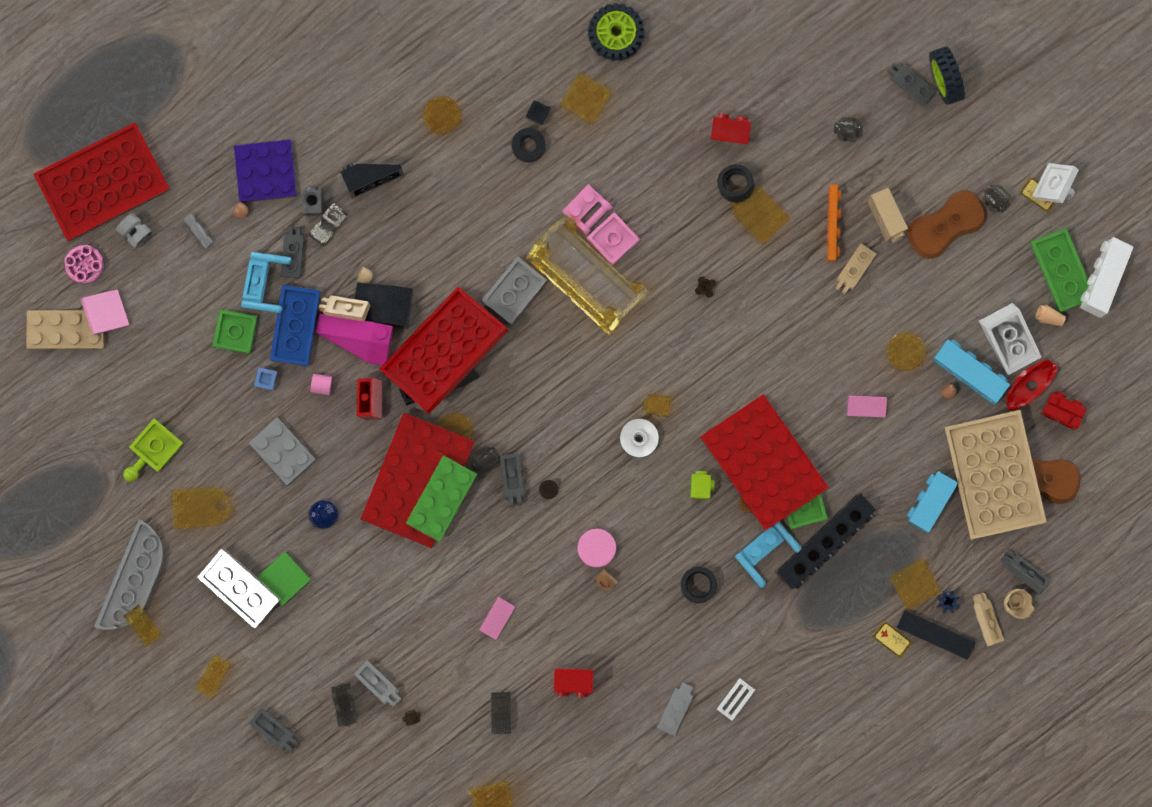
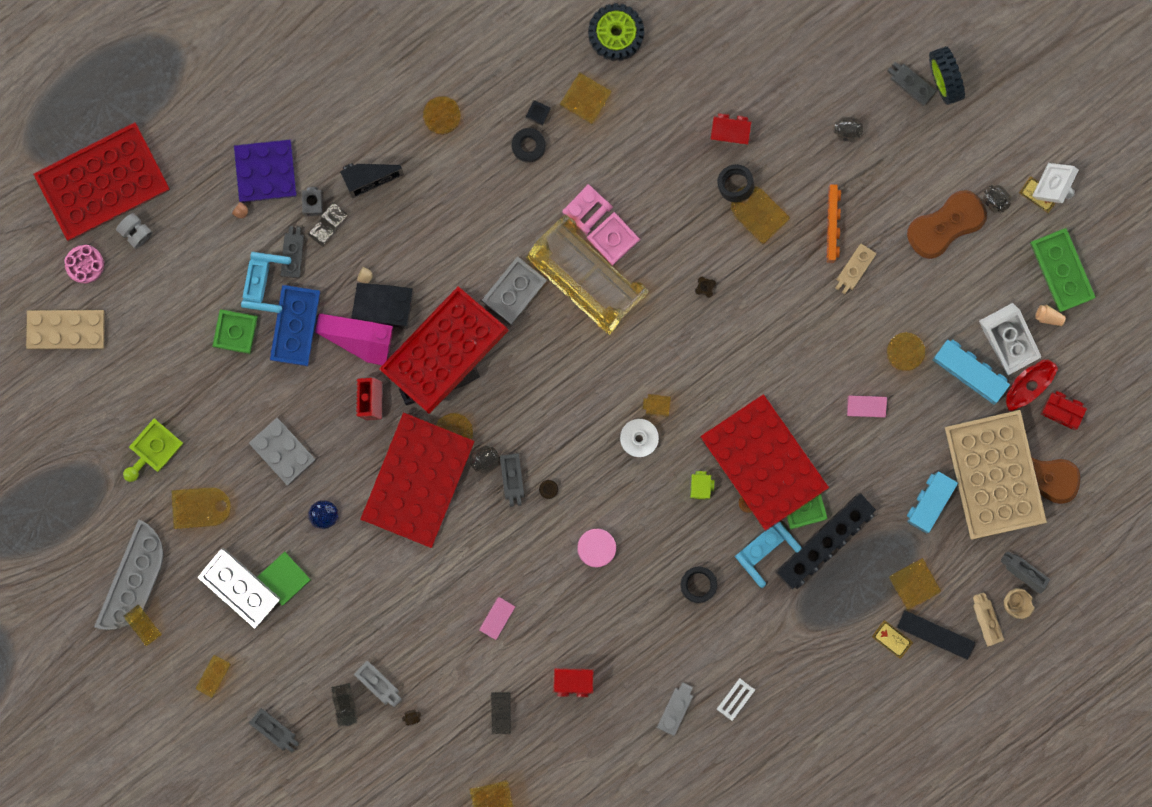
(105, 312): bright pink tile -> none
(198, 231): light grey axle -> none
(265, 379): medium blue plate -> none
(321, 384): bright pink brick -> none
(344, 308): tan hinge -> none
(441, 498): bright green plate -> none
(606, 581): medium nougat plate -> none
(887, 215): tan brick -> none
(943, 599): dark blue gear -> none
(949, 391): nougat hinge -> none
(1106, 277): white brick -> none

